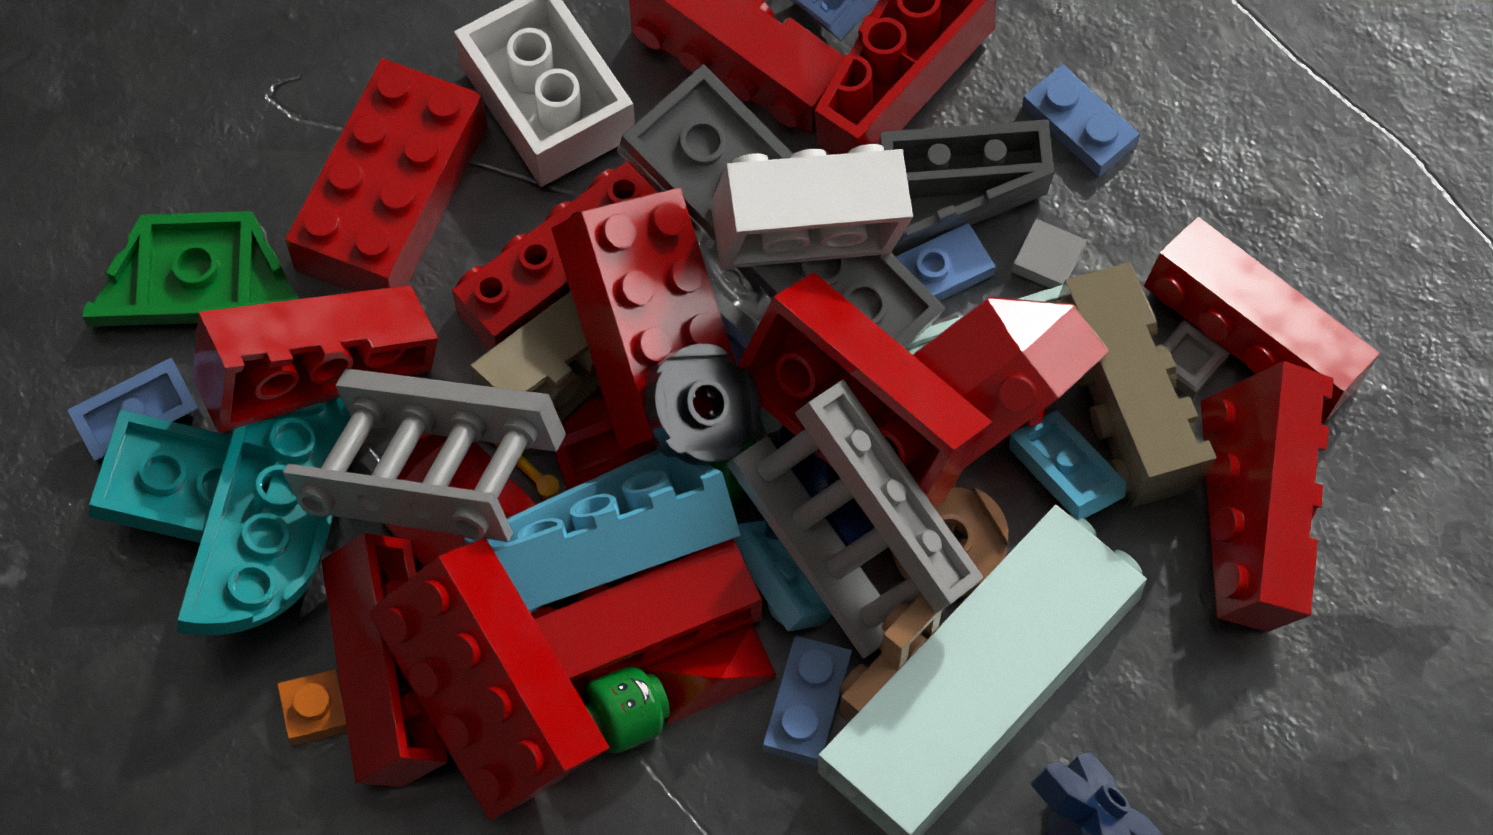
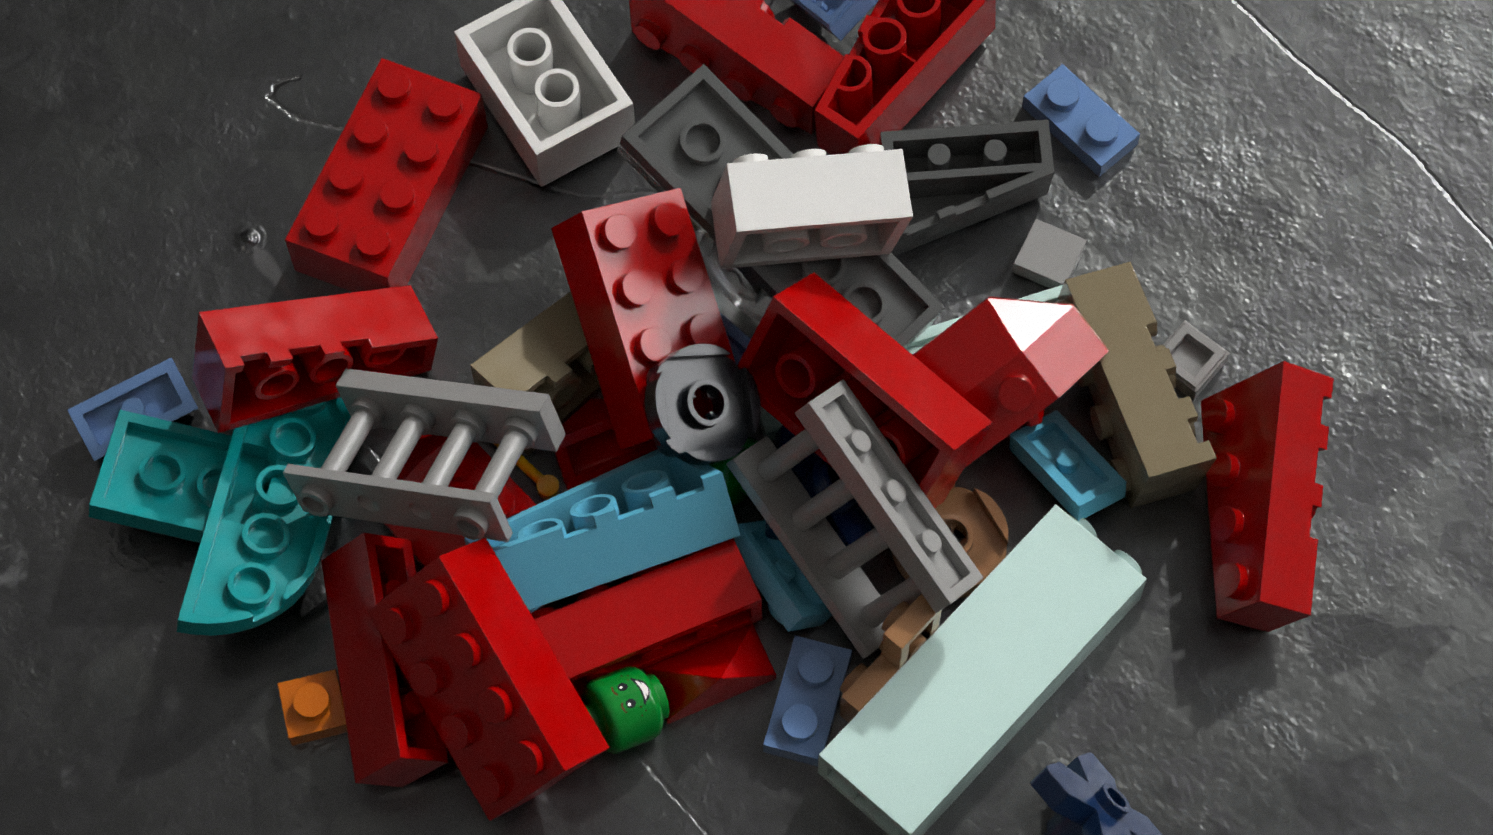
(188, 267): green wing -> none
(529, 270): red brick -> none
(949, 262): medium blue plate -> none
(1256, 311): brick -> none

